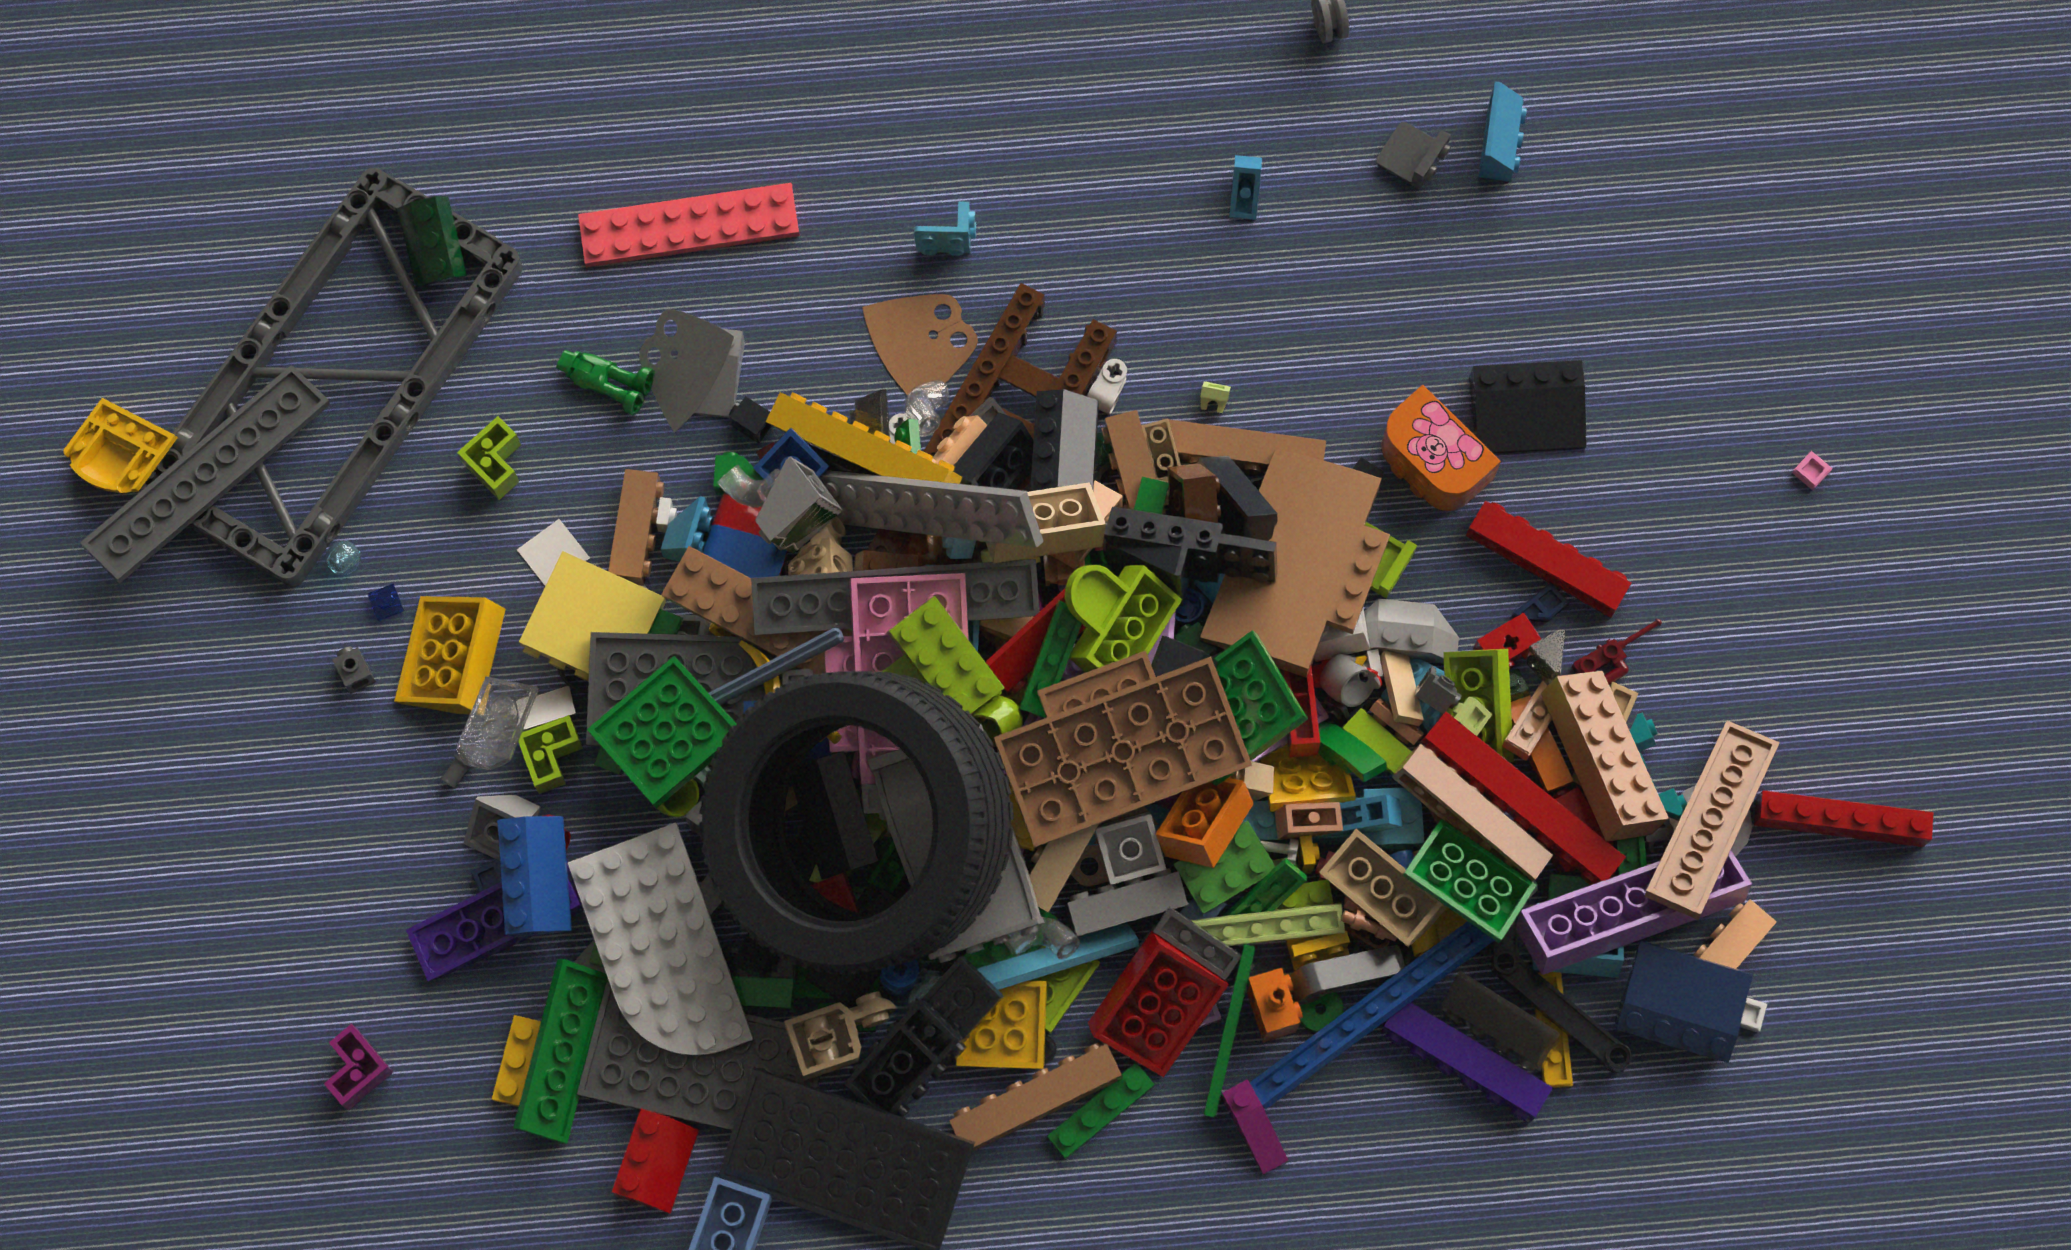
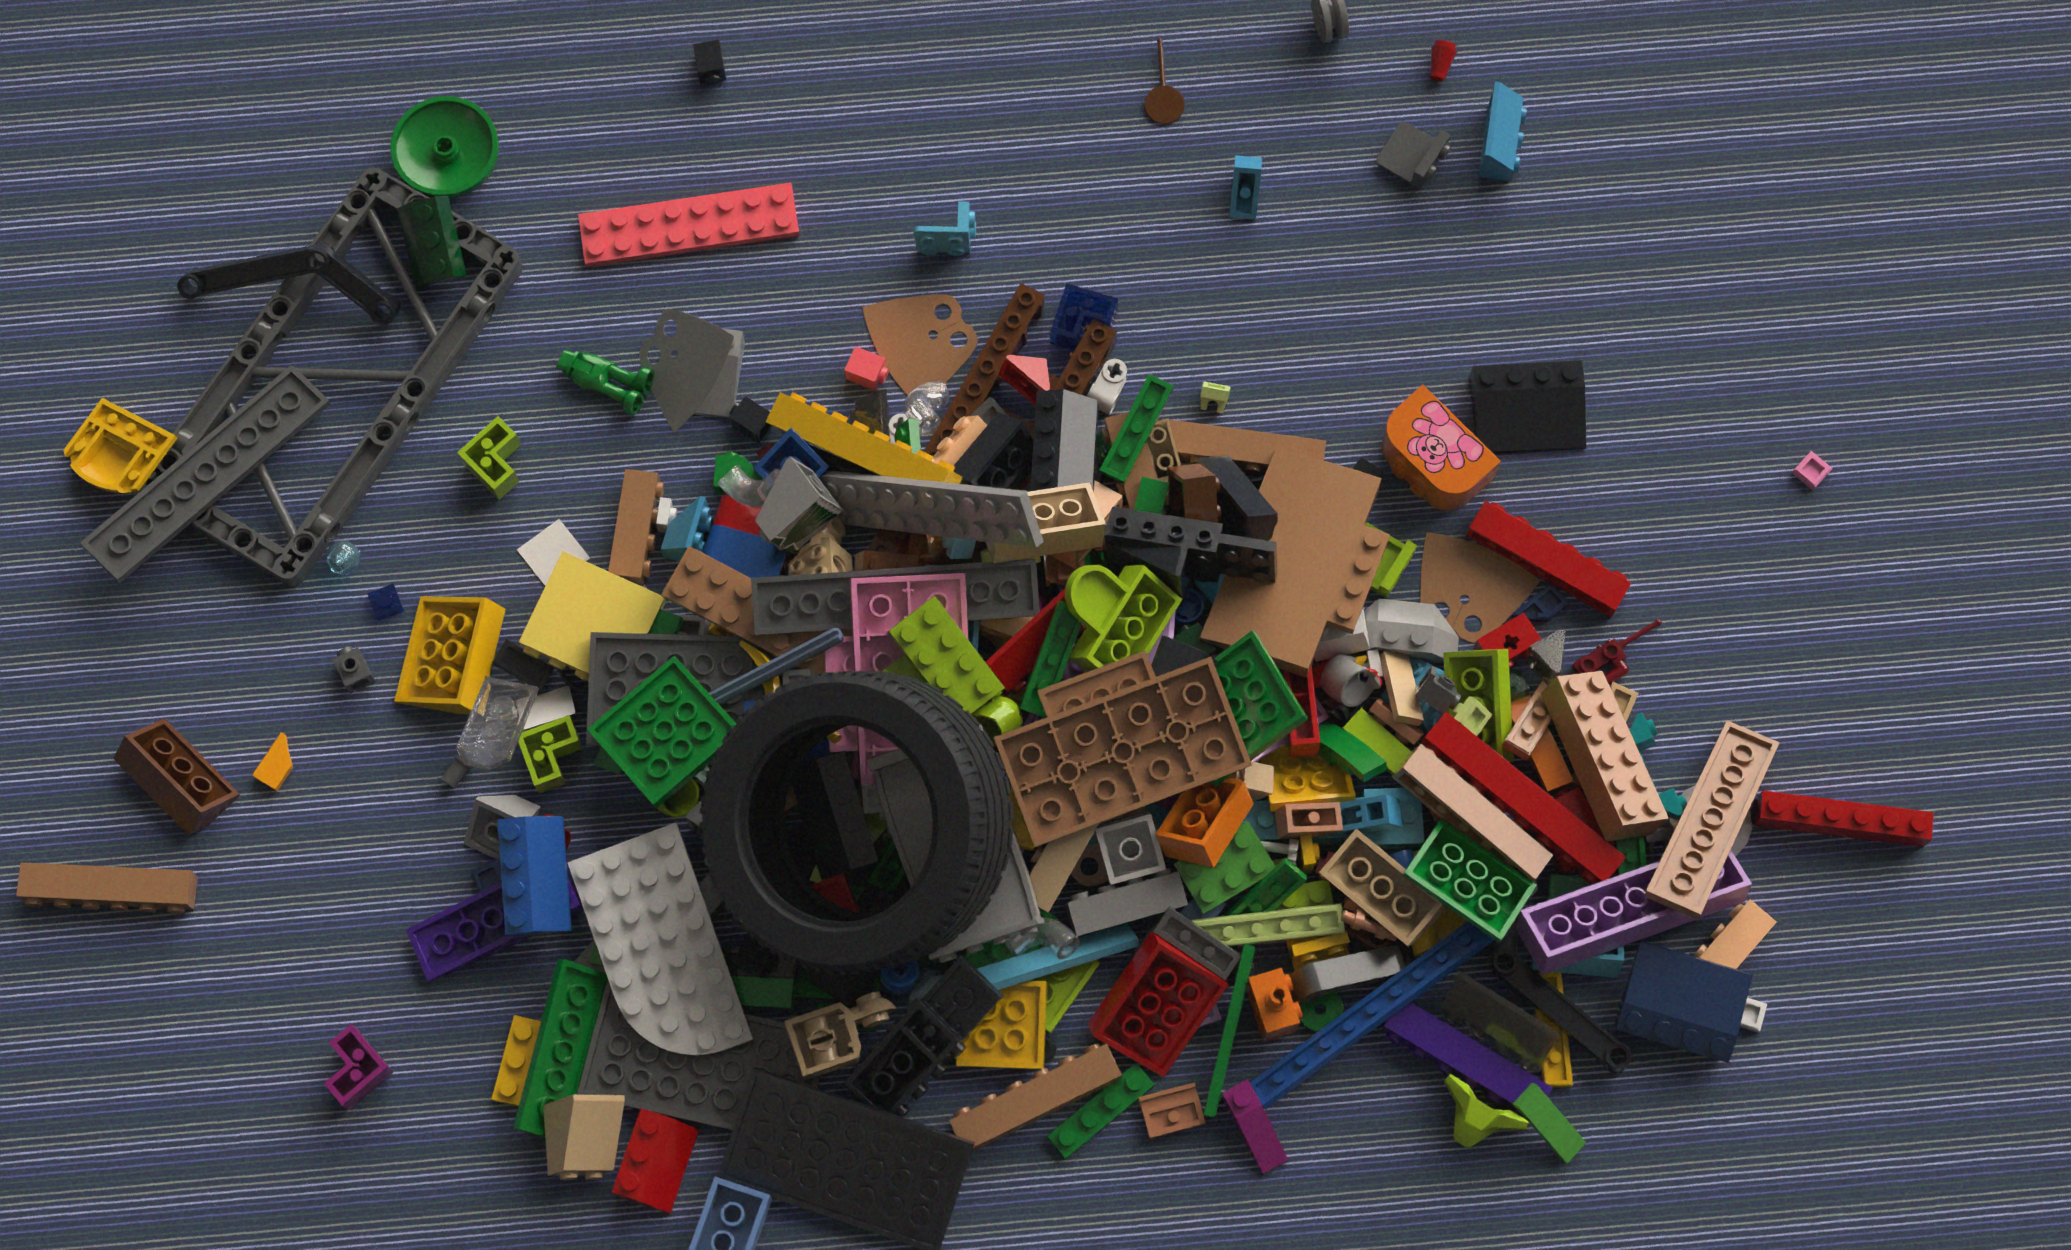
(107, 887): none -> medium nougat brick
(175, 775): none -> reddish brown slope
(275, 765): none -> light orange tile
(292, 264): none -> black piece
(445, 147): none -> green dish
(521, 665): none -> black tile
(582, 1135): none -> tan slope
(709, 62): none -> black brick
(866, 369): none -> coral brick
(1026, 375): none -> red slope
(1076, 311): none -> clear blue brick
(1136, 429): none -> green plate
(1164, 103): none -> reddish brown piece
(1172, 1111): none -> nougat plate
(1442, 56): none -> red cone
(1465, 568): none -> medium nougat piece
(1475, 1119): none -> lime piece
(1549, 1123): none -> bright green tile

